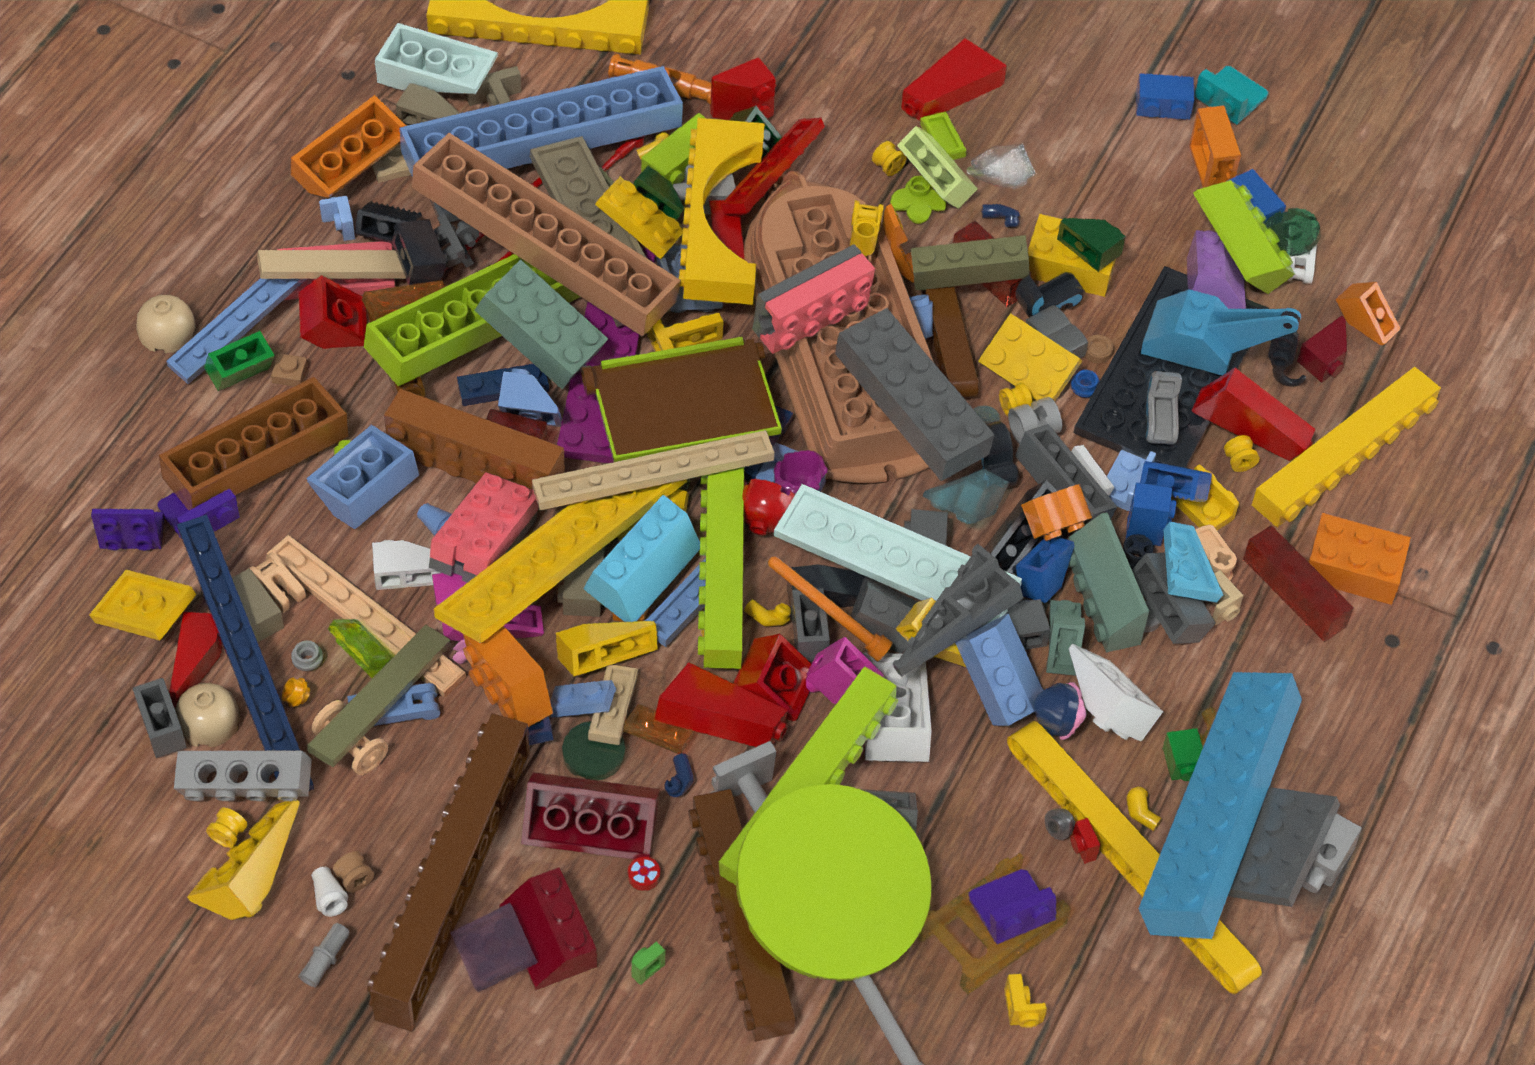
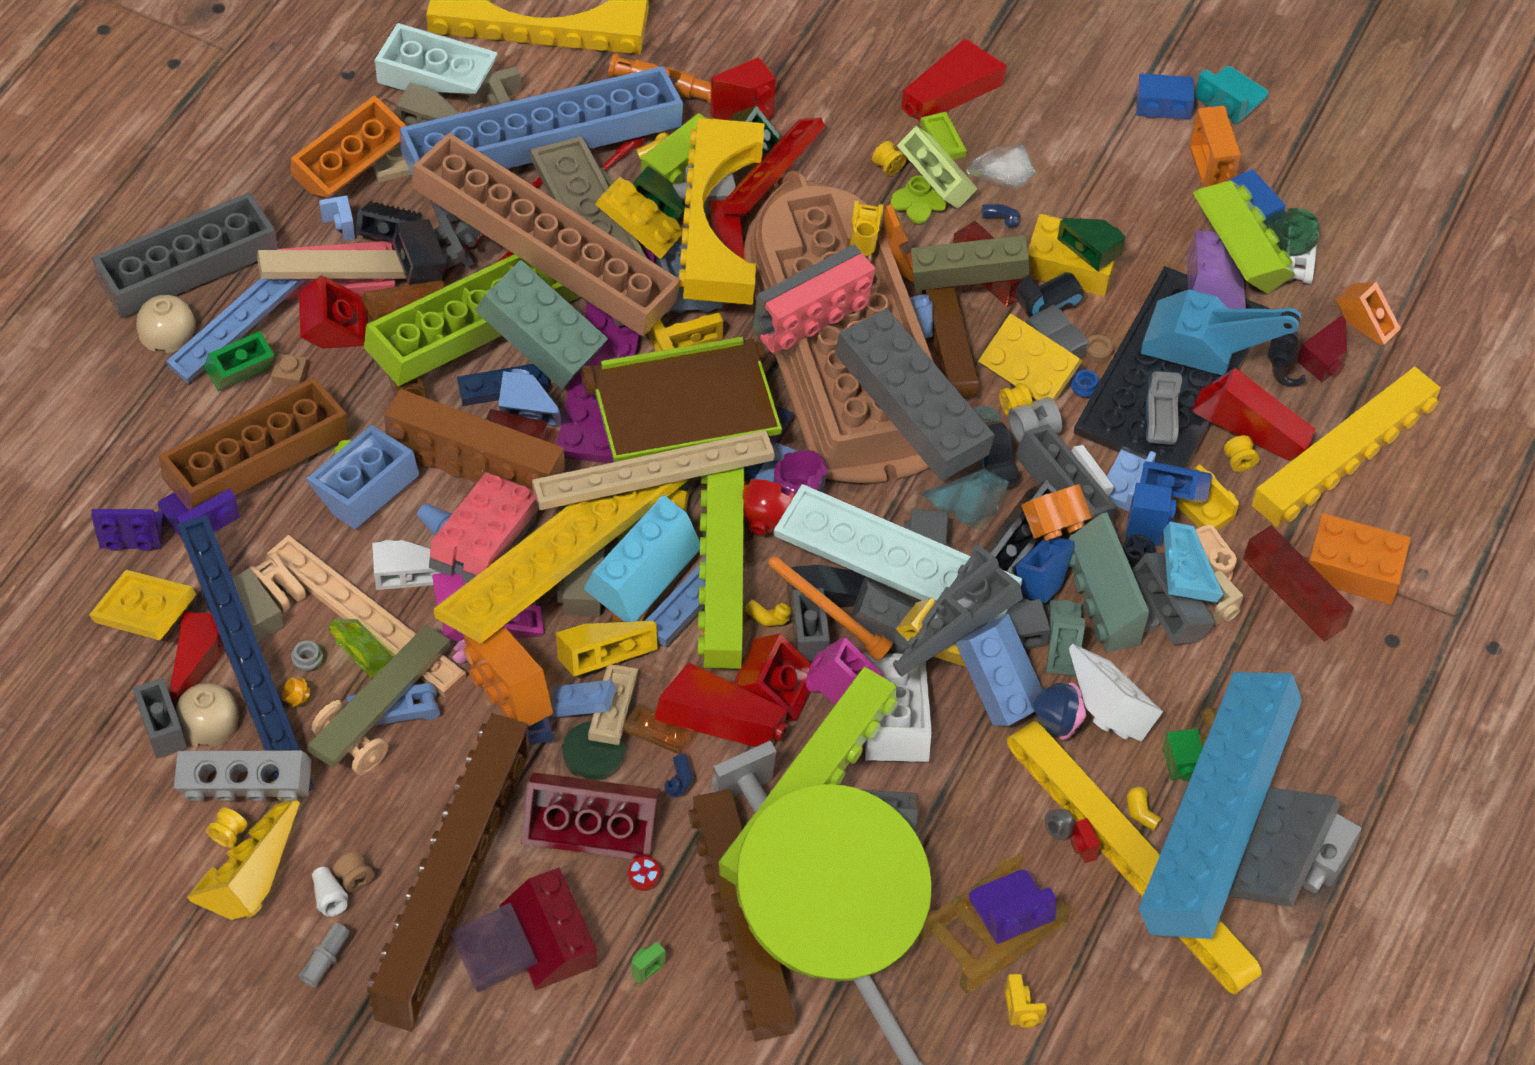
(184, 254): none -> dark grey brick

